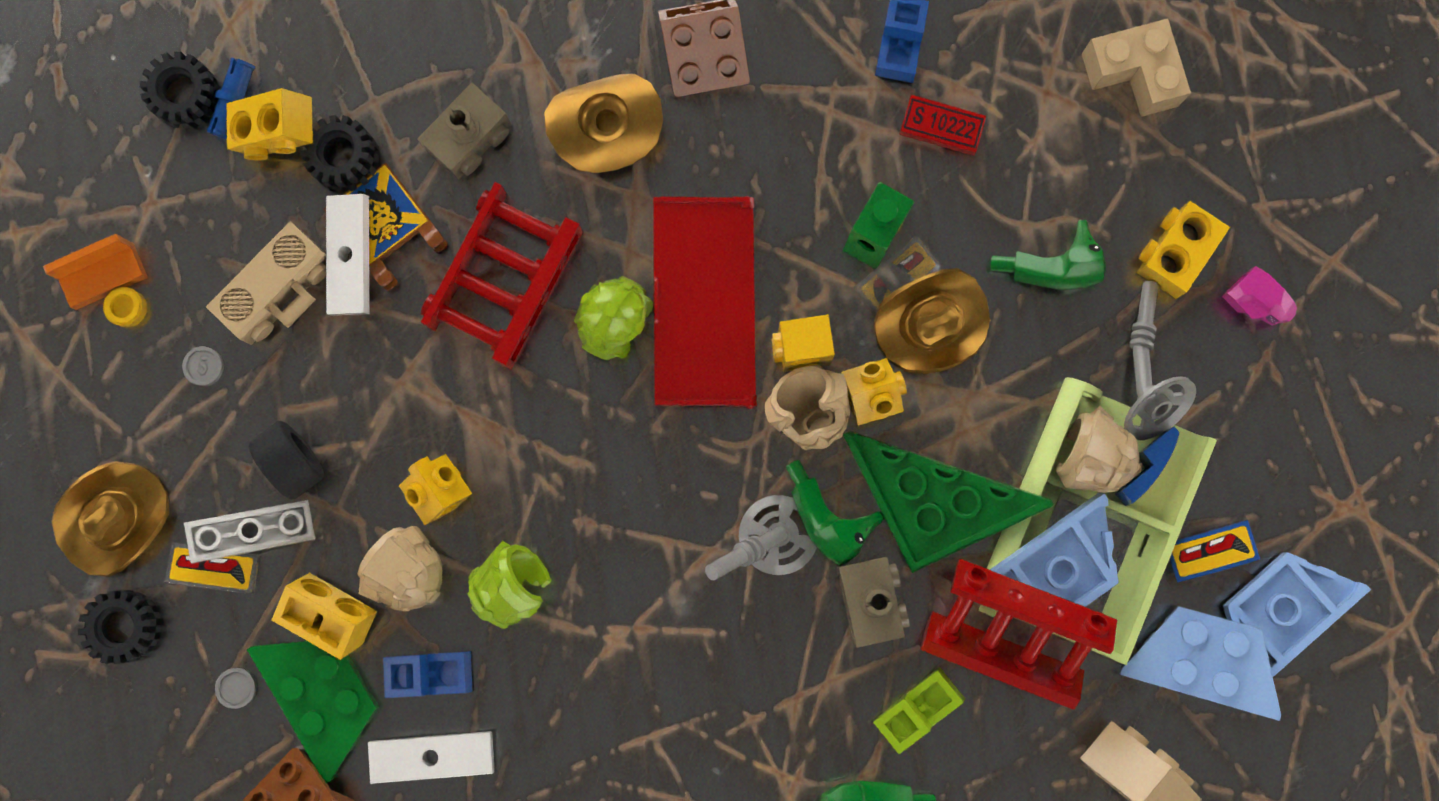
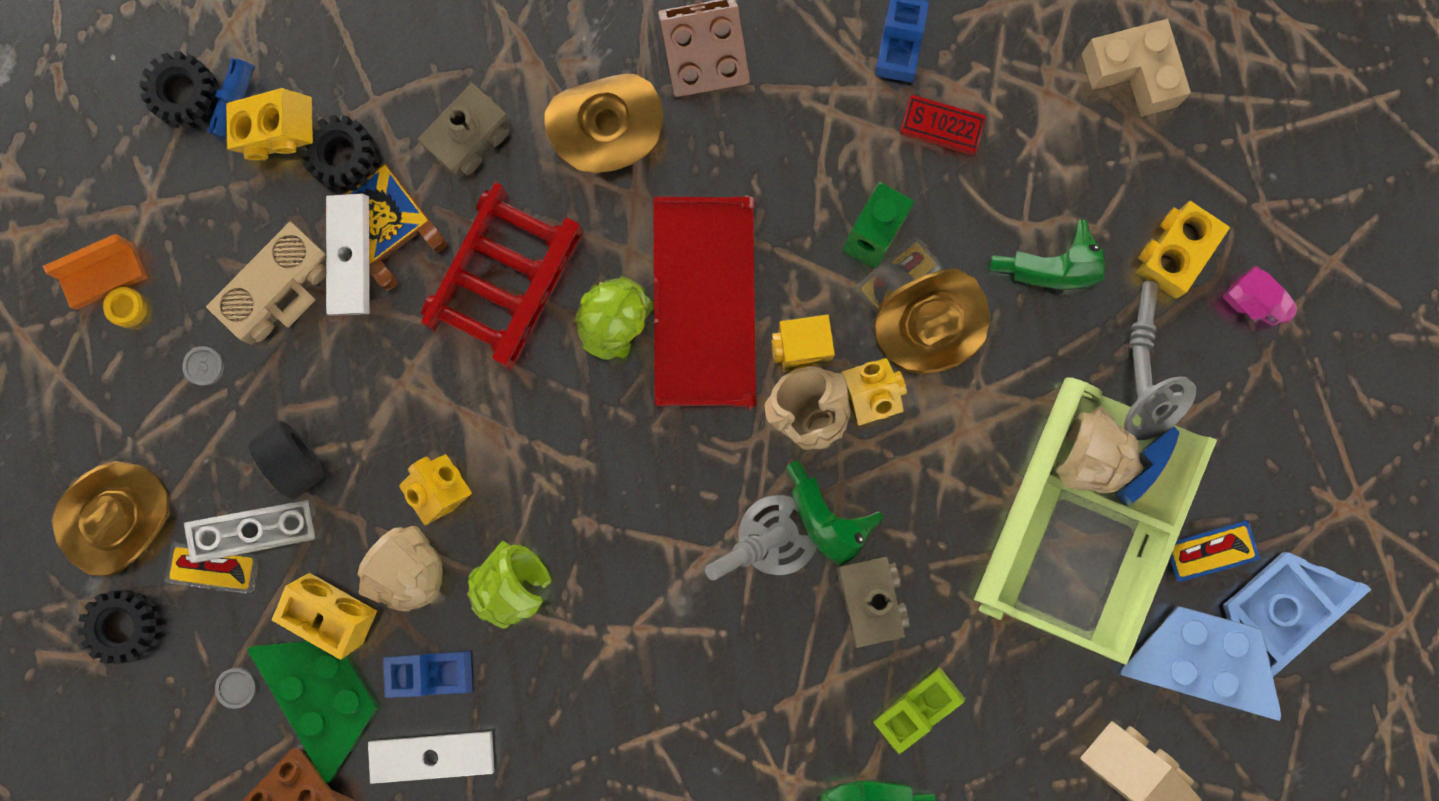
(934, 504): green tile -> none
(1006, 660): red fence -> none
(1069, 557): light blue wing -> none

